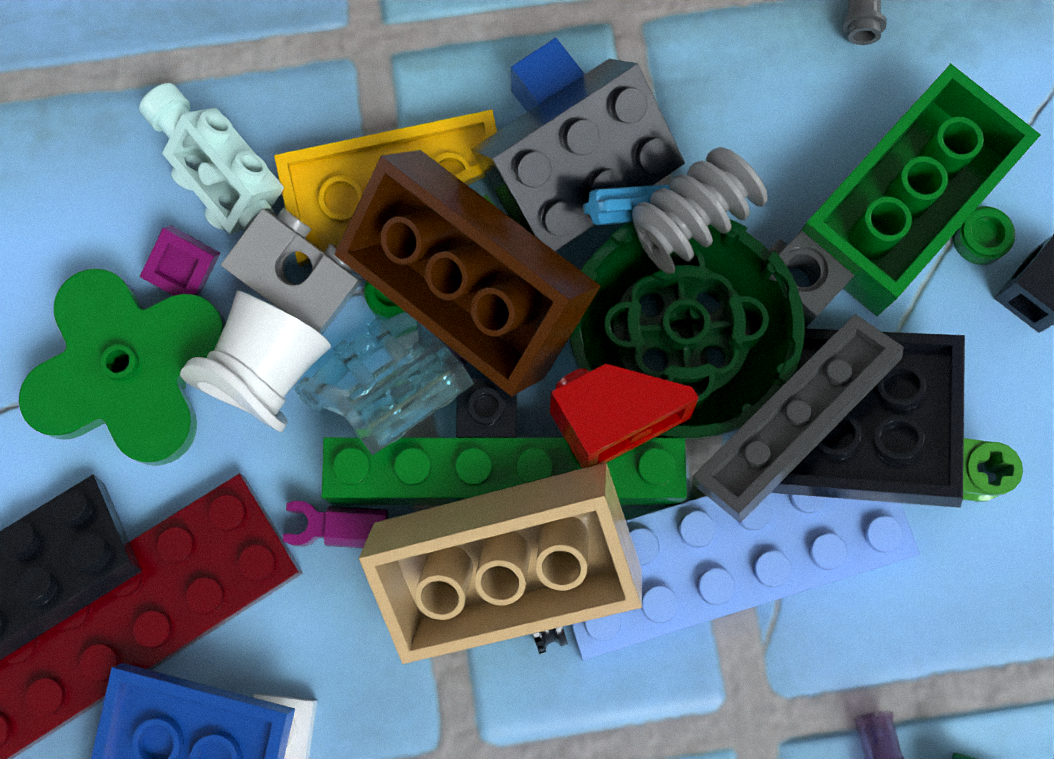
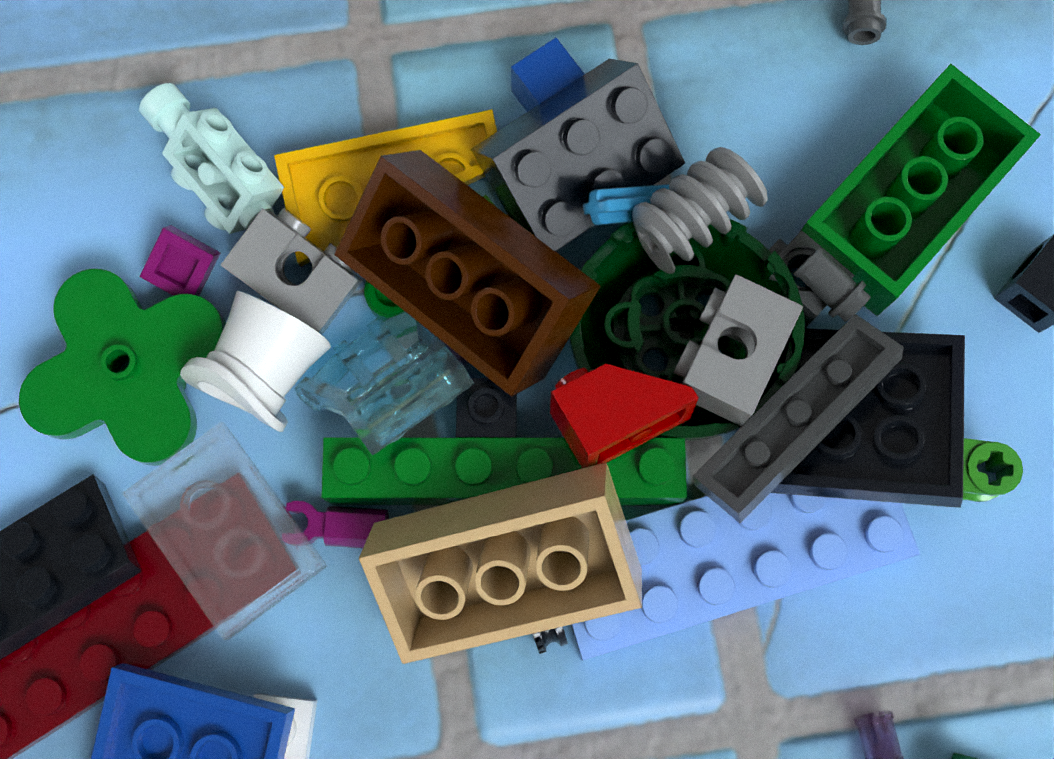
(224, 530): none -> clear tile
(761, 325): none -> light grey brick
(832, 285): none -> dark grey pin
(985, 236): green tile -> none

